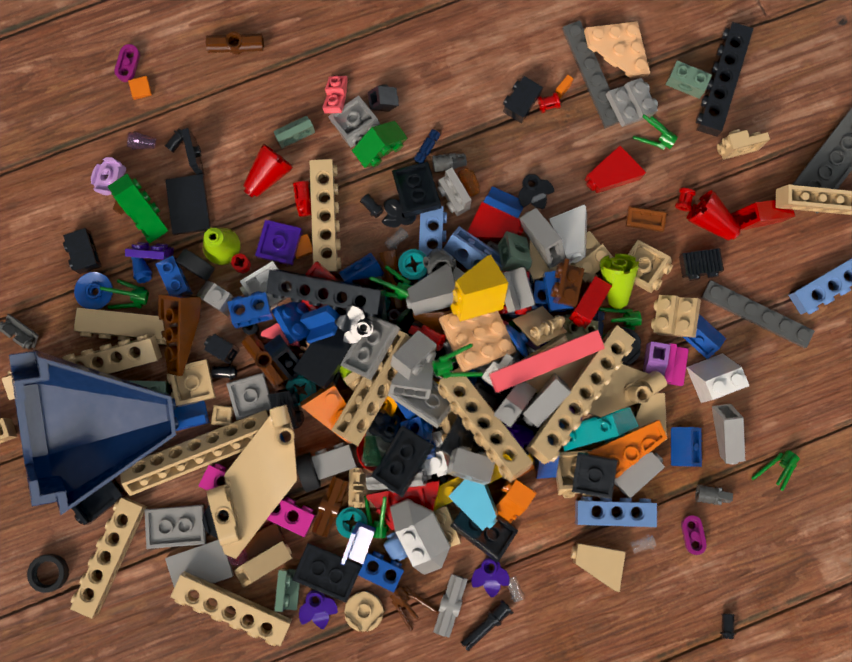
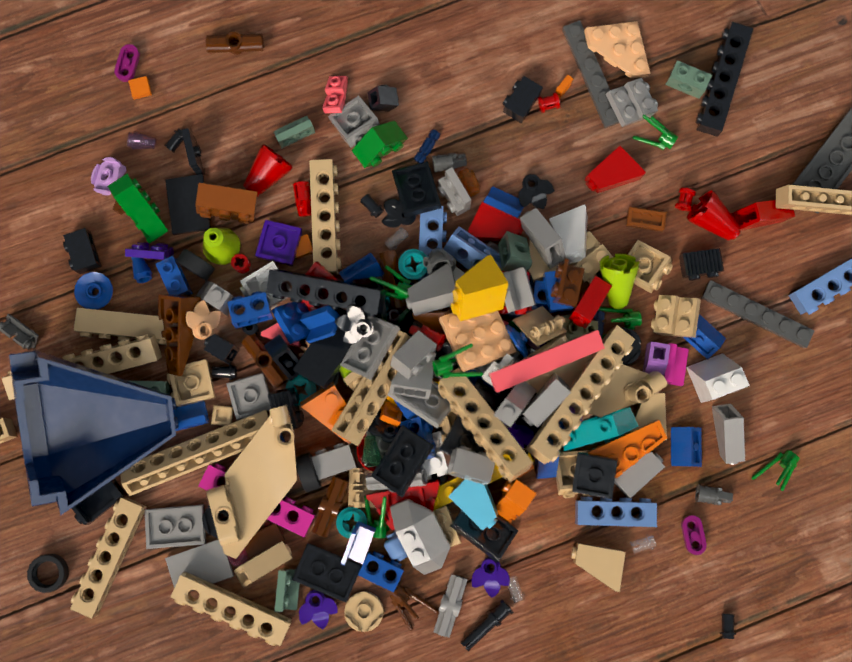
(138, 296): green plant -> none
(202, 318): none -> light nougat plate
(226, 203): none -> dark orange piece
(391, 414): none -> orange tile
(741, 143): tan plate -> none

